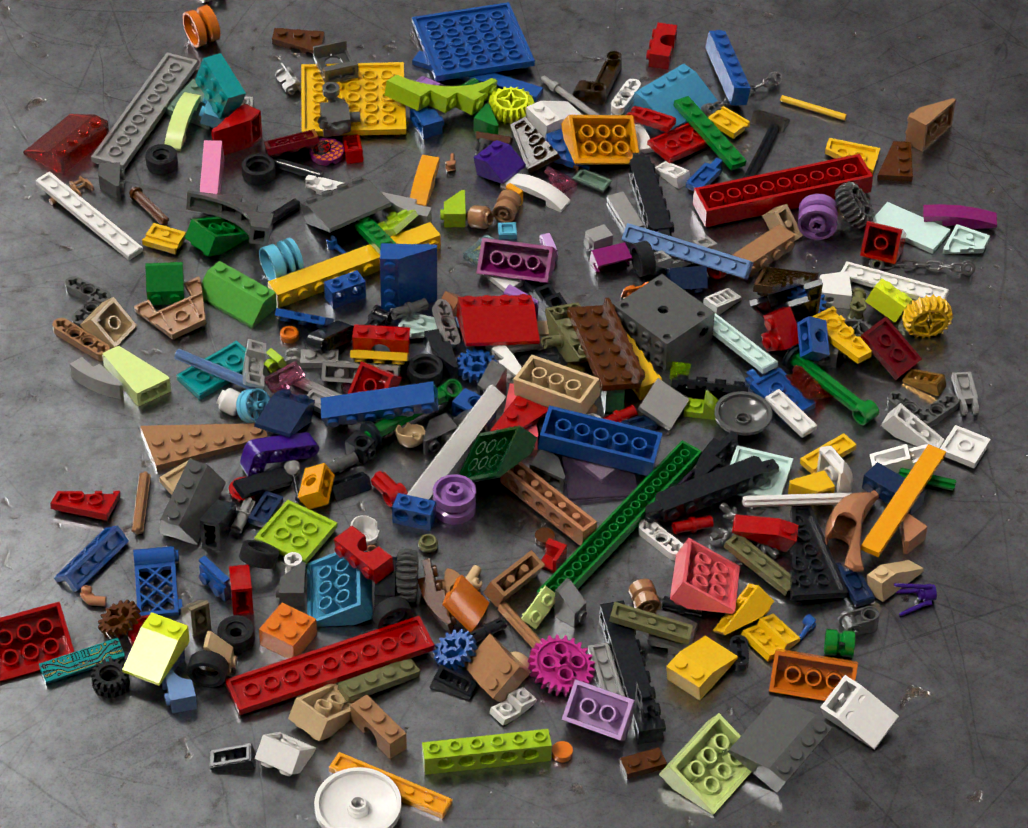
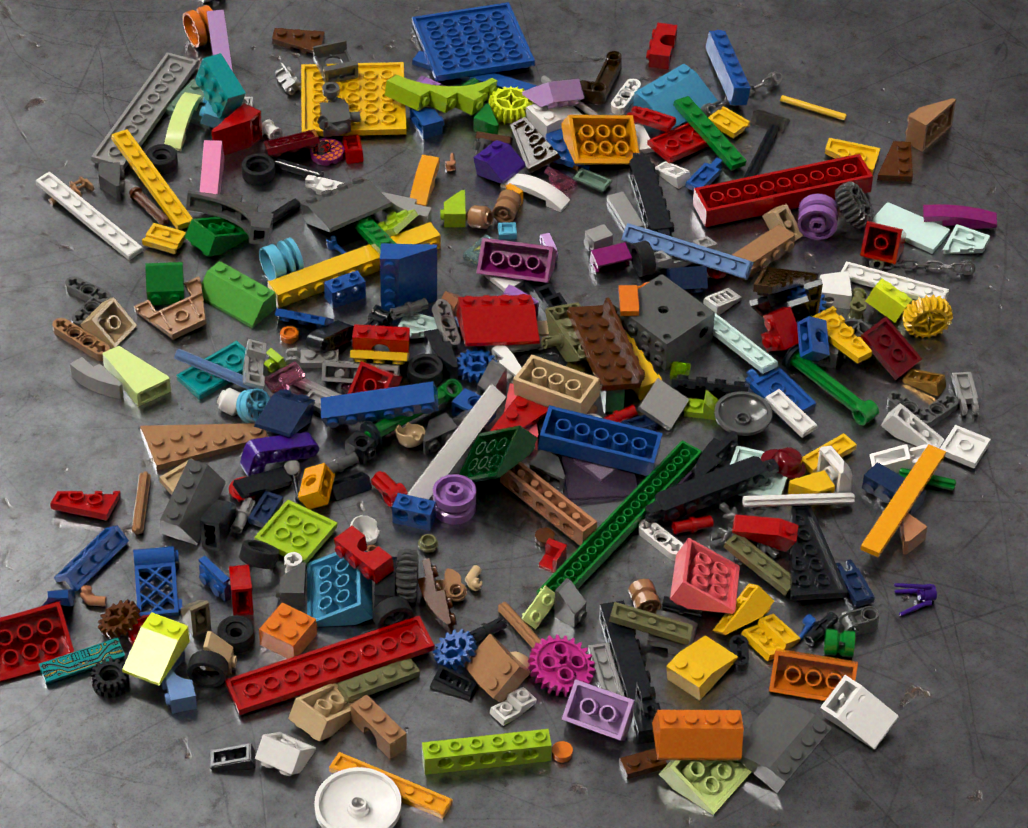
(65, 597): none -> blue slope
(69, 141): clear red slope -> none
(152, 179): none -> yellow plate
(218, 34): none -> lavender tile
(271, 130): none -> white bush
(465, 603): orange slope -> none
(514, 578): medium nougat brick -> none
(556, 93): none -> lavender slope
(628, 300): none -> orange tile
(698, 734): none -> orange slope
(789, 461): none -> dark red piece
(807, 384): clear red hinge -> none
(819, 628): none -> black pin
(846, 524): nougat piece -> none
(883, 578): tan slope -> none

